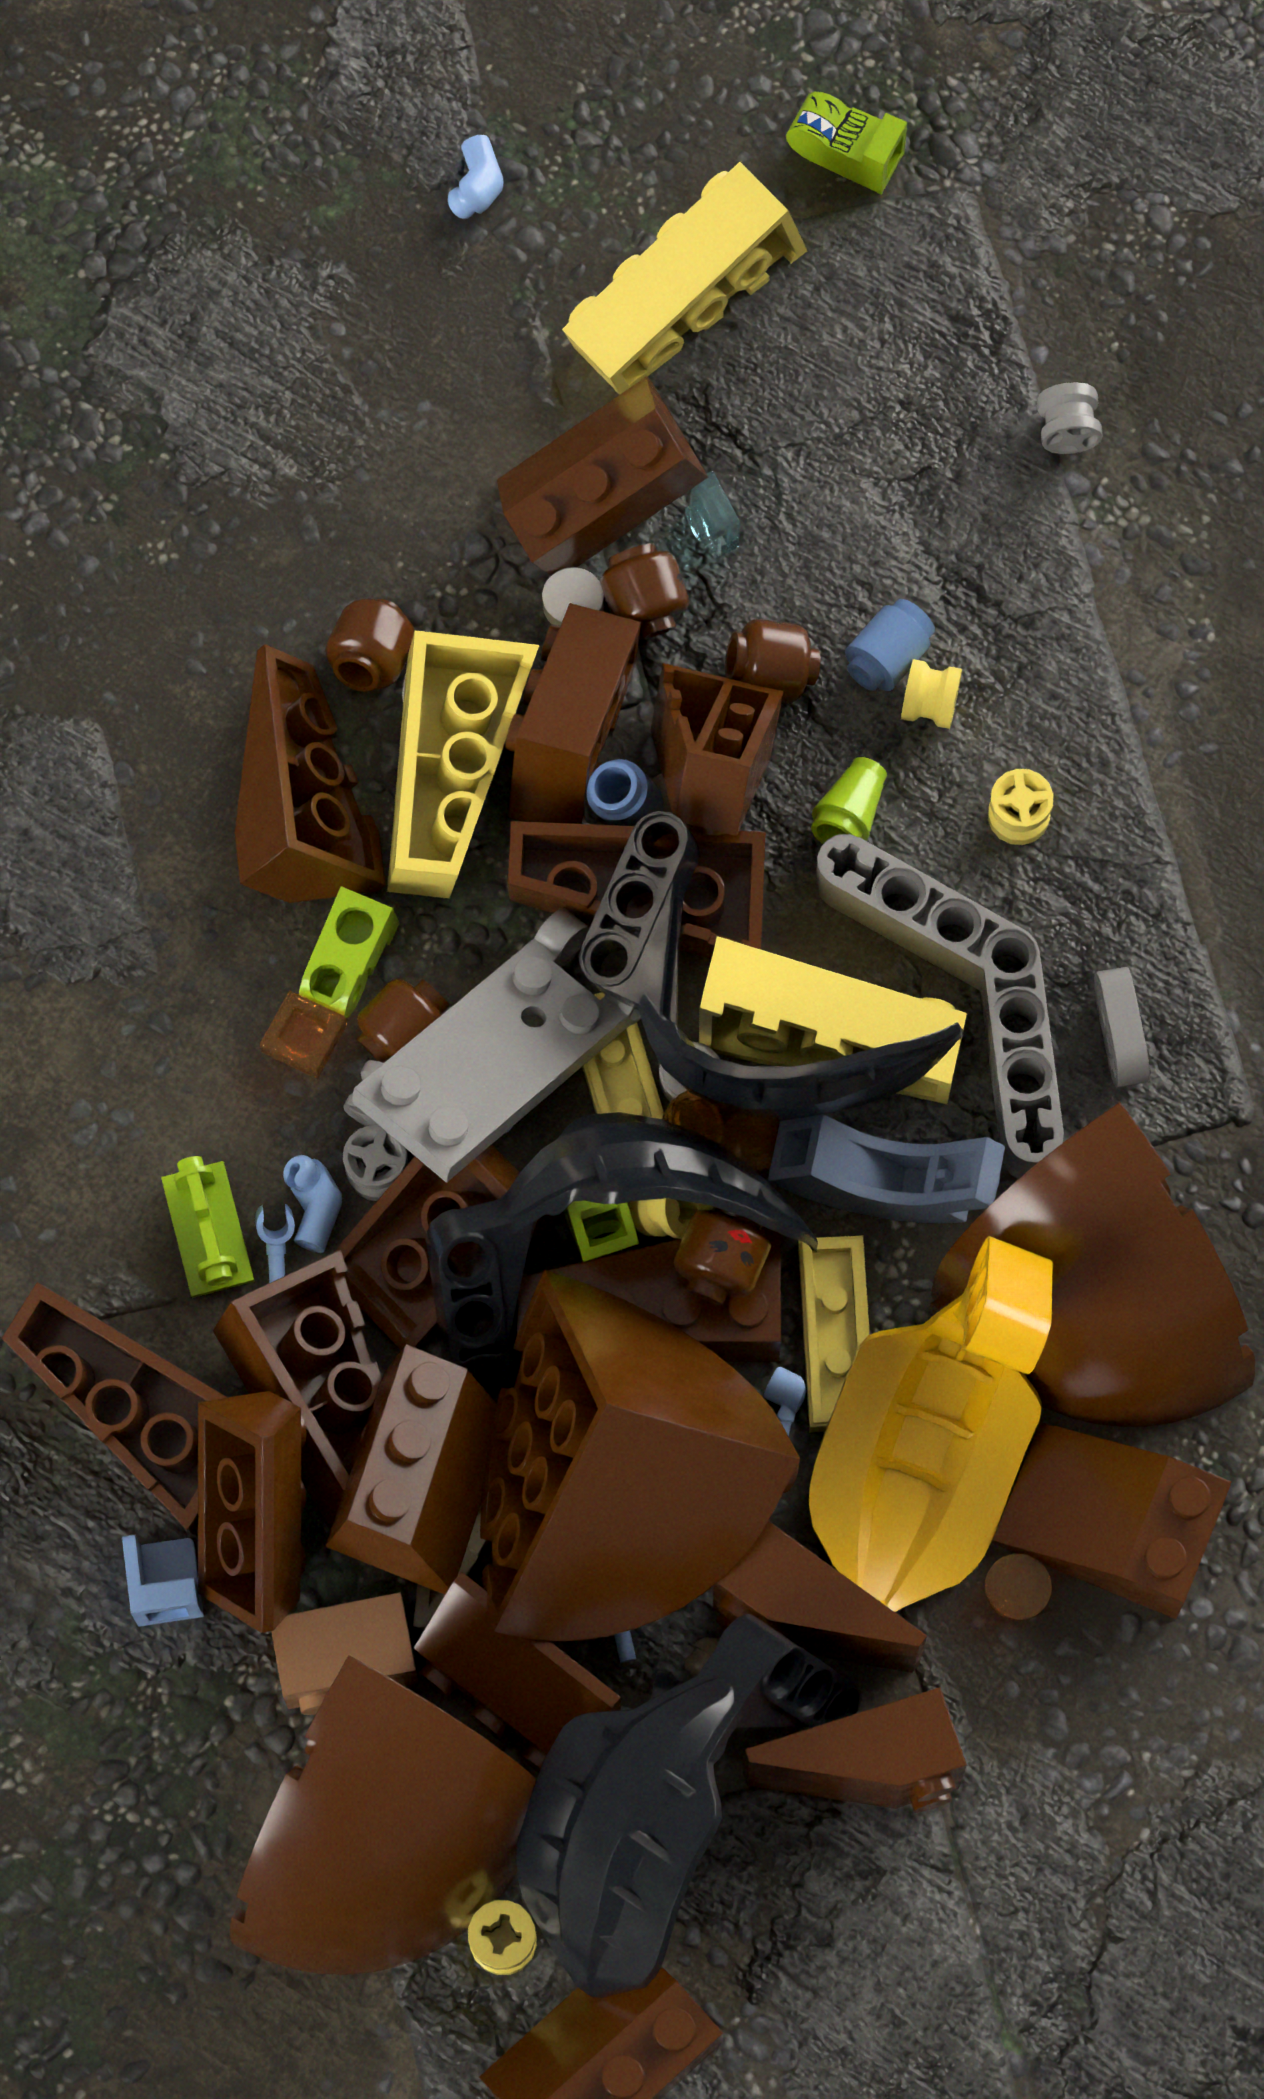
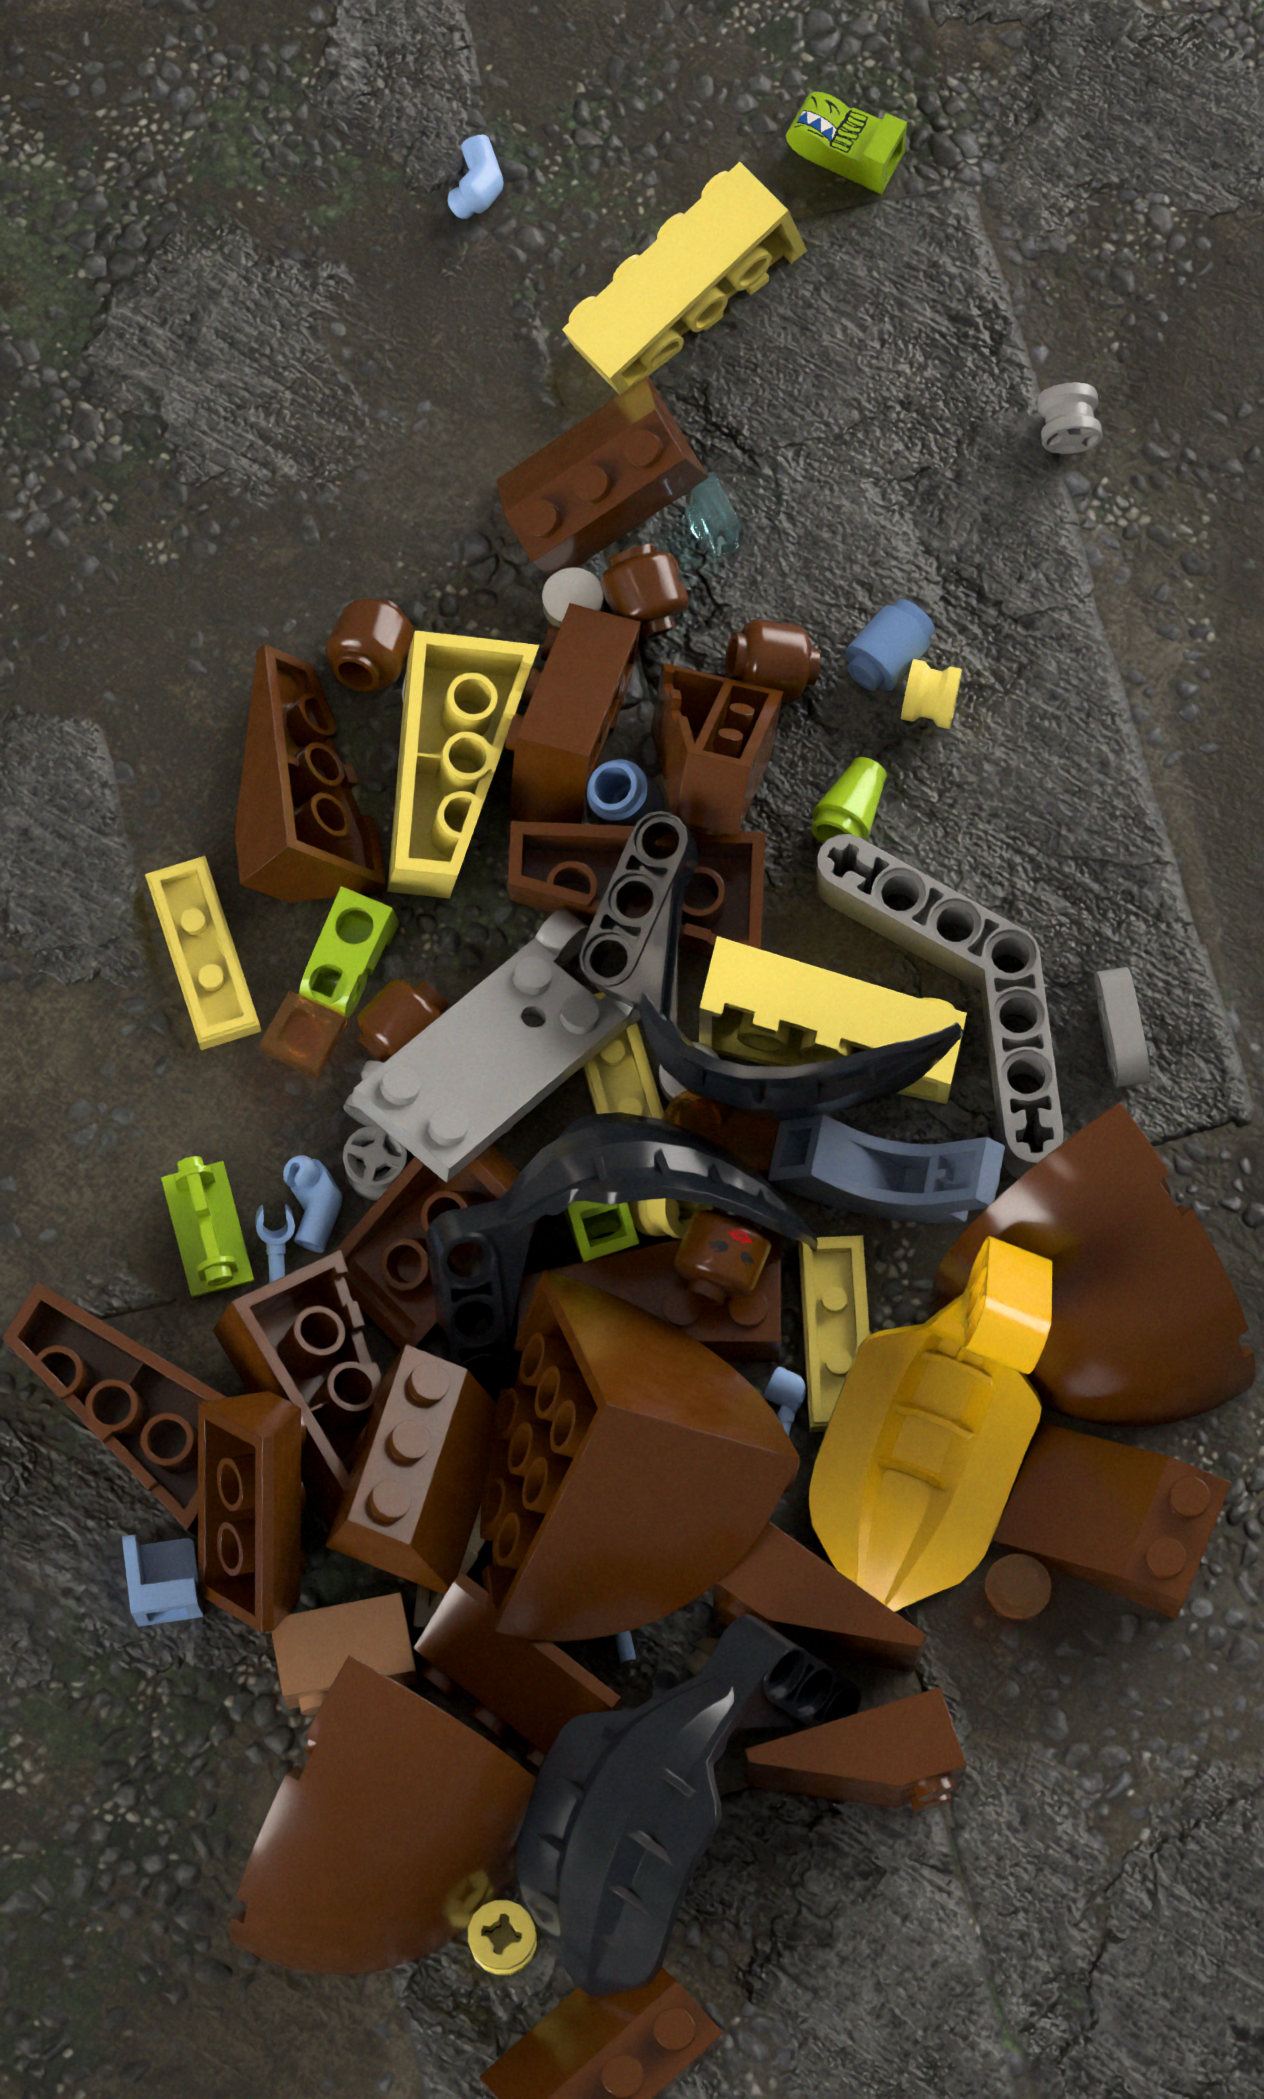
(203, 953): none -> light yellow tile
(1022, 792): light yellow wheel -> none

